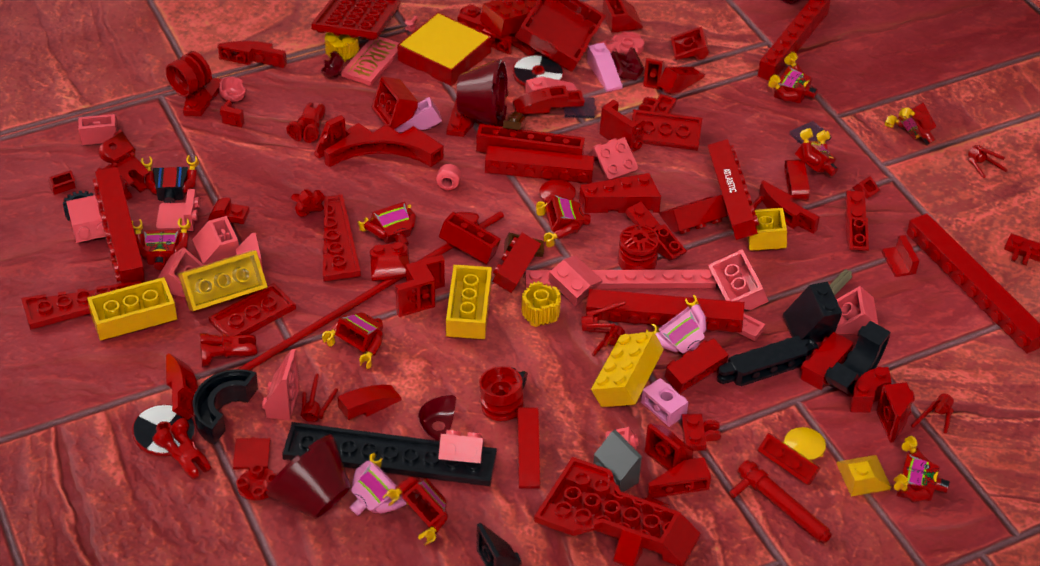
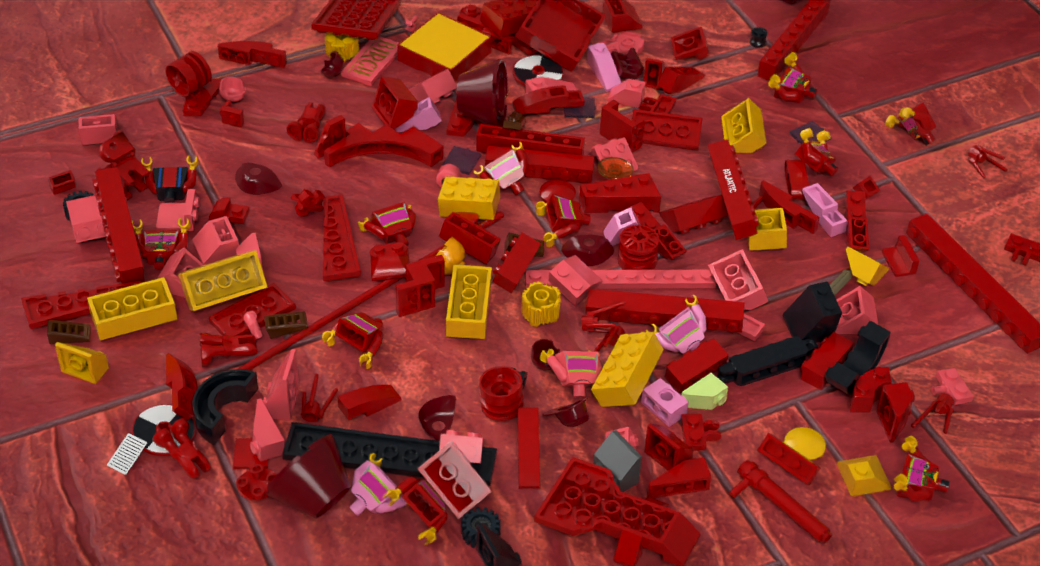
(57, 328): none -> reddish brown slope
(81, 362): none -> yellow slope
(126, 453): none -> white sticker
(250, 319): none -> coral arm
(258, 184): none -> dark red piece
(266, 436): none -> coral slope
(275, 322): none -> reddish brown slope
(434, 87): none -> coral slope
(453, 255): none -> light orange cylinder
(455, 479): none -> slope
(463, 159): none -> clear purple piece
(469, 195): none -> yellow brick
(470, 522): none -> black bush
(507, 169): none -> torso
(537, 347): none -> dark red hair
(571, 414): none -> dark red piece
(574, 368): none -> coral torso
(599, 252): none -> dark red piece
(615, 168): none -> clear orange dish
(618, 224): none -> bright pink slope
(628, 93): none -> coral slope
(706, 393): none -> yellowish green slope
(744, 127): none -> yellow slope
(758, 37): none -> black wheel
(826, 208): none -> bright pink slope
(865, 268): none -> yellow slope
(952, 384): none -> coral plate

